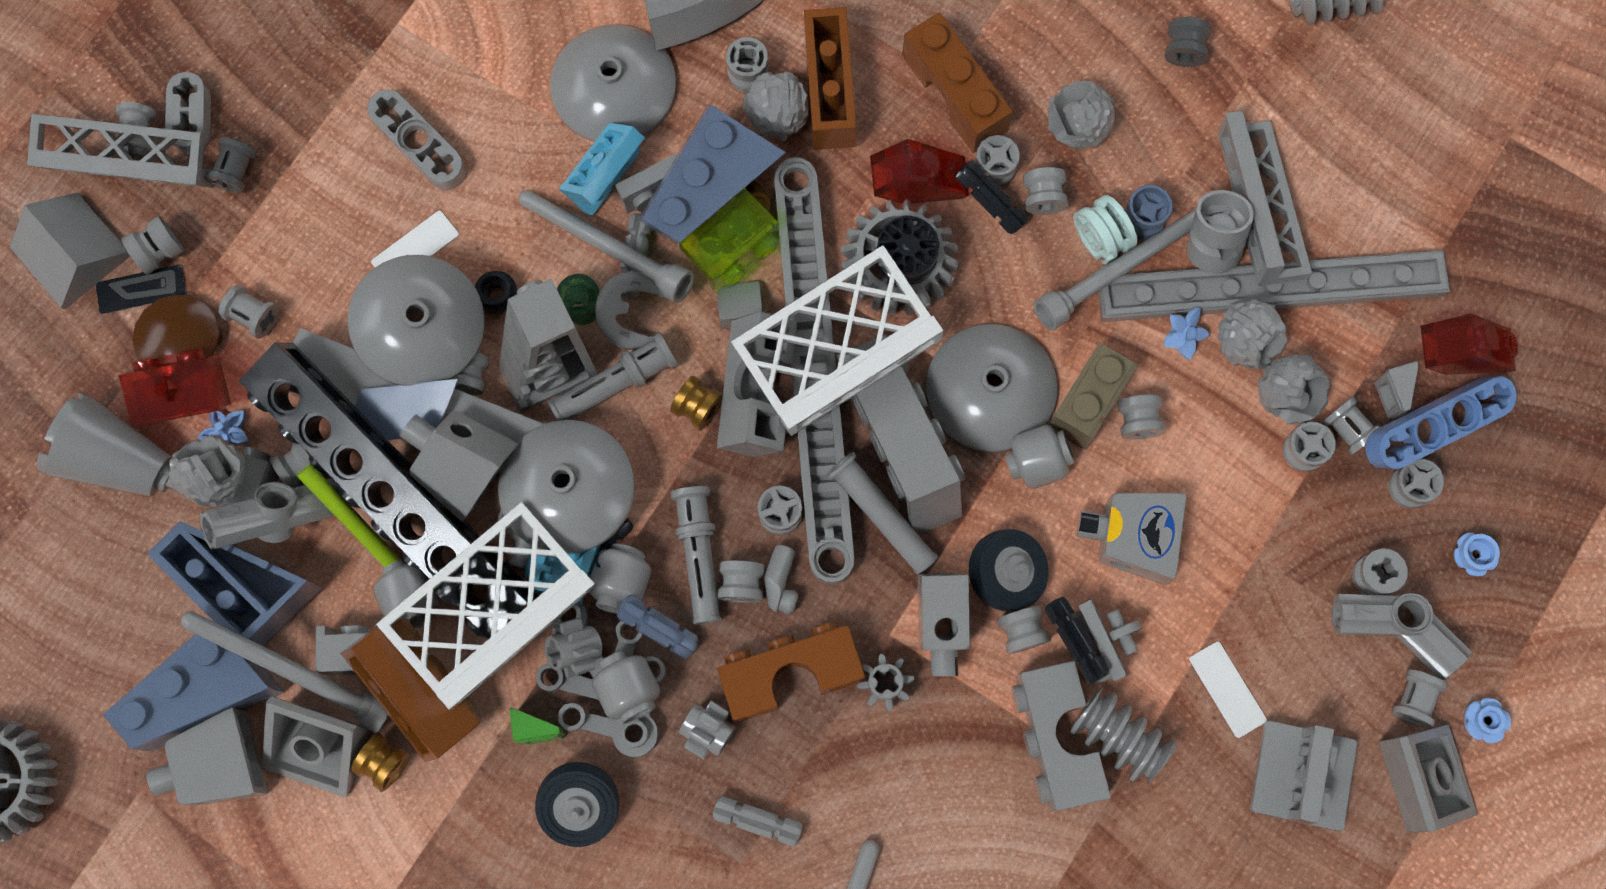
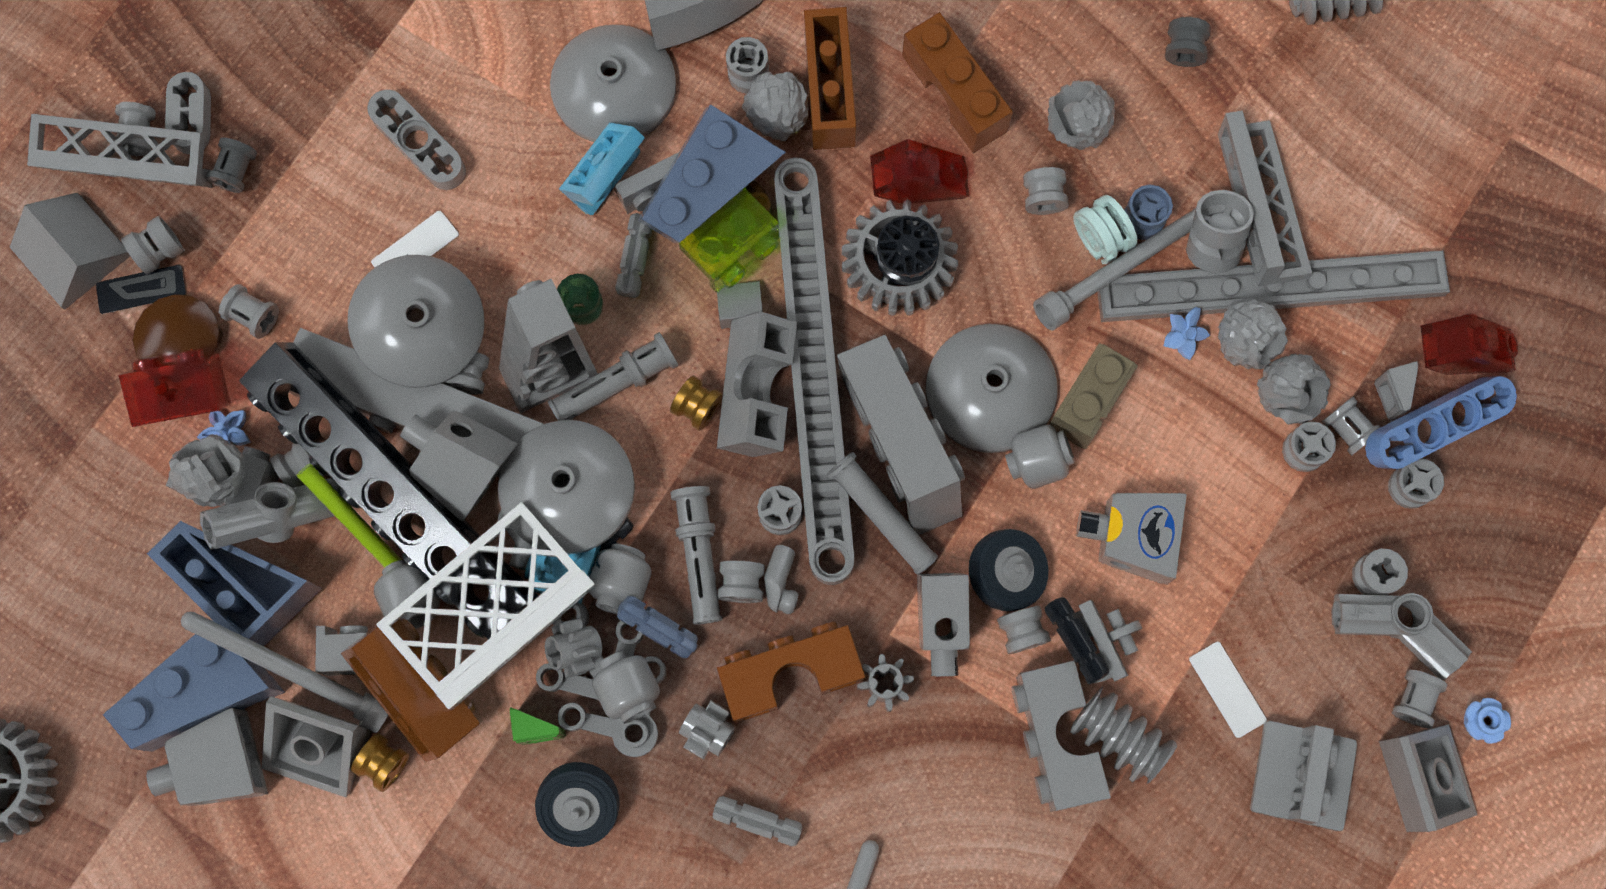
(102, 450): light grey cone -> none
(393, 406): sticker -> none
(493, 280): black plate -> none
(610, 304): light grey head -> none
(672, 280): light grey piece -> none
(859, 372): white fence -> none
(991, 197): black axle -> none
(1000, 151): light grey wheel -> none
(1141, 417): light grey wheel -> none
(1487, 549): light blue plate -> none

